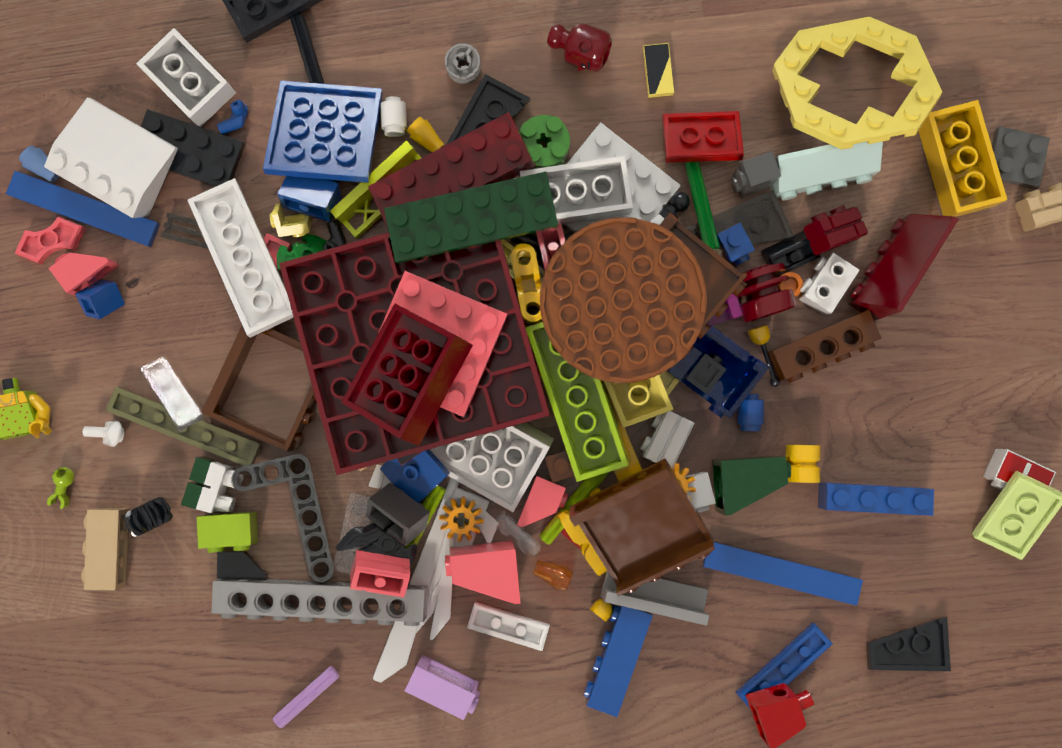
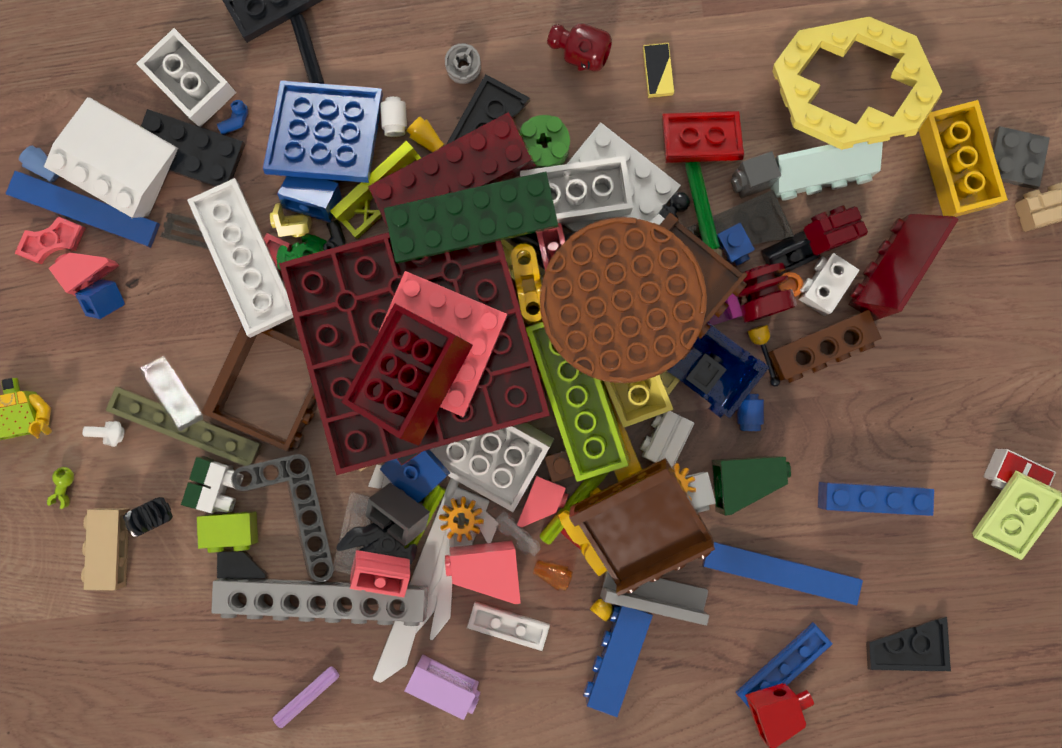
(803, 463): yellow wheel -> none

